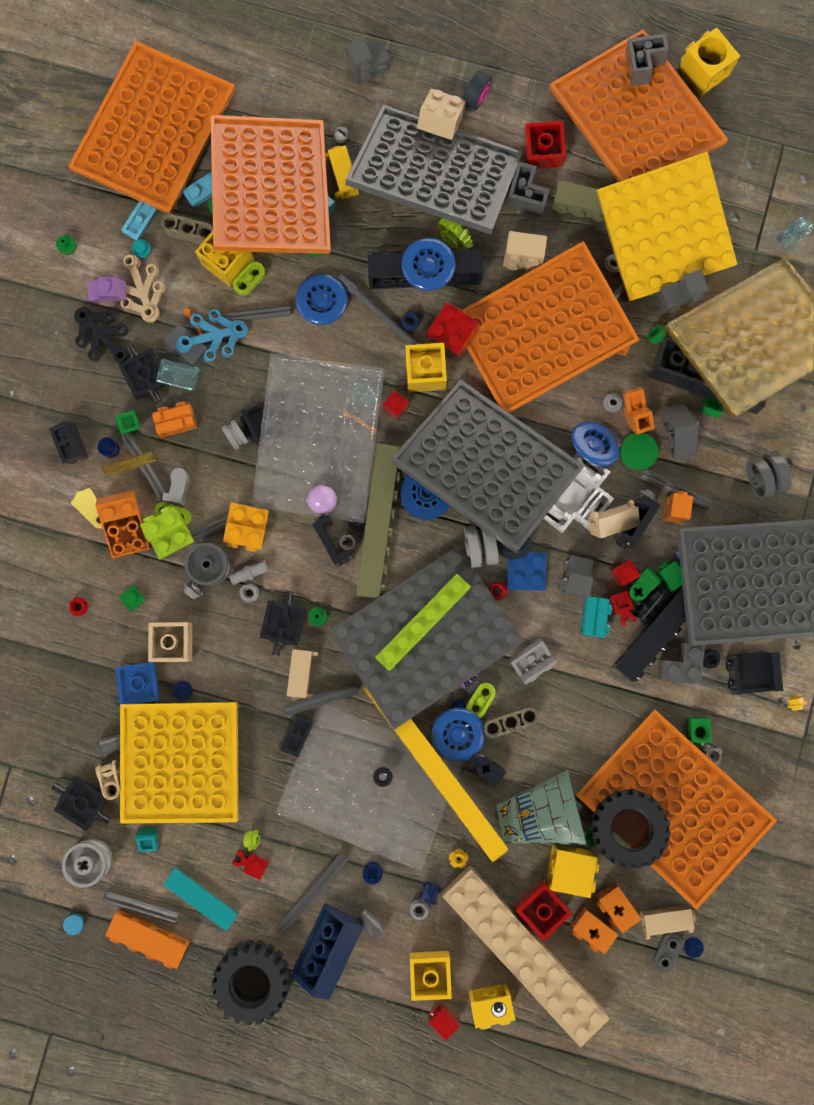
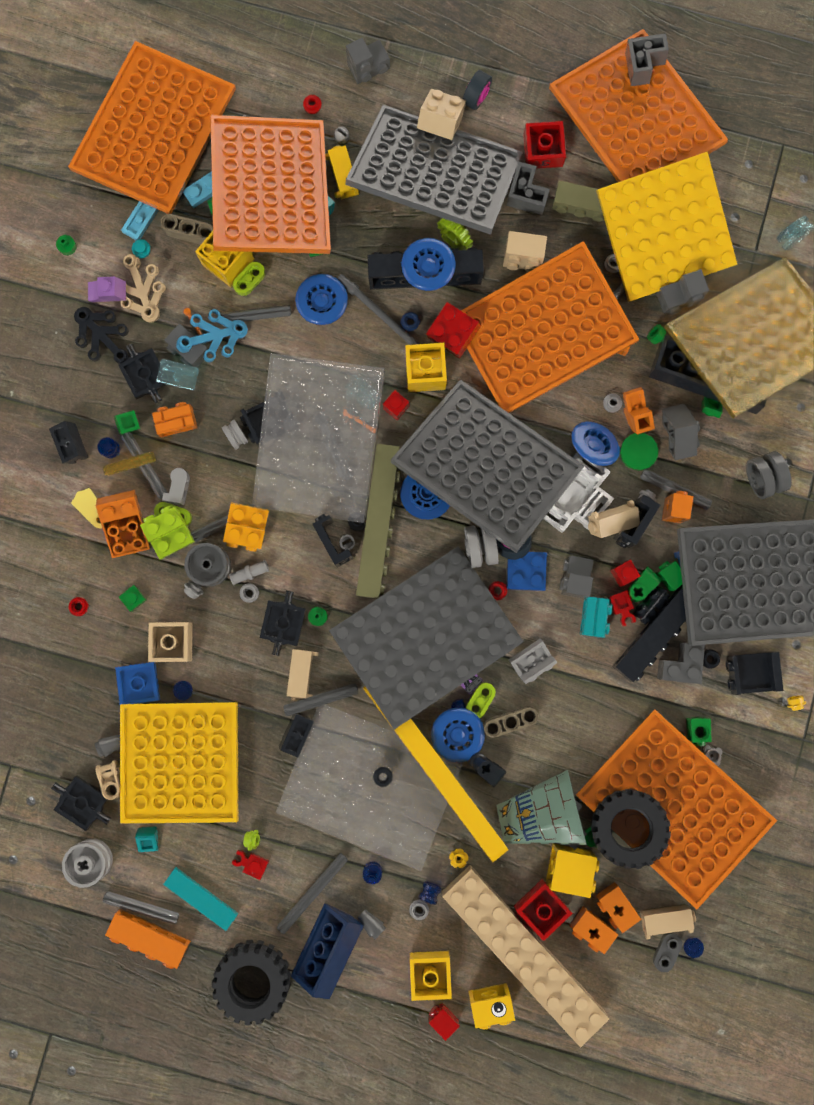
(73, 924): dark azure tile -> none
(312, 109): none -> red plate
(321, 499): lavender hair -> none
(423, 622): lime plate -> none
(715, 48): yellow brick -> none

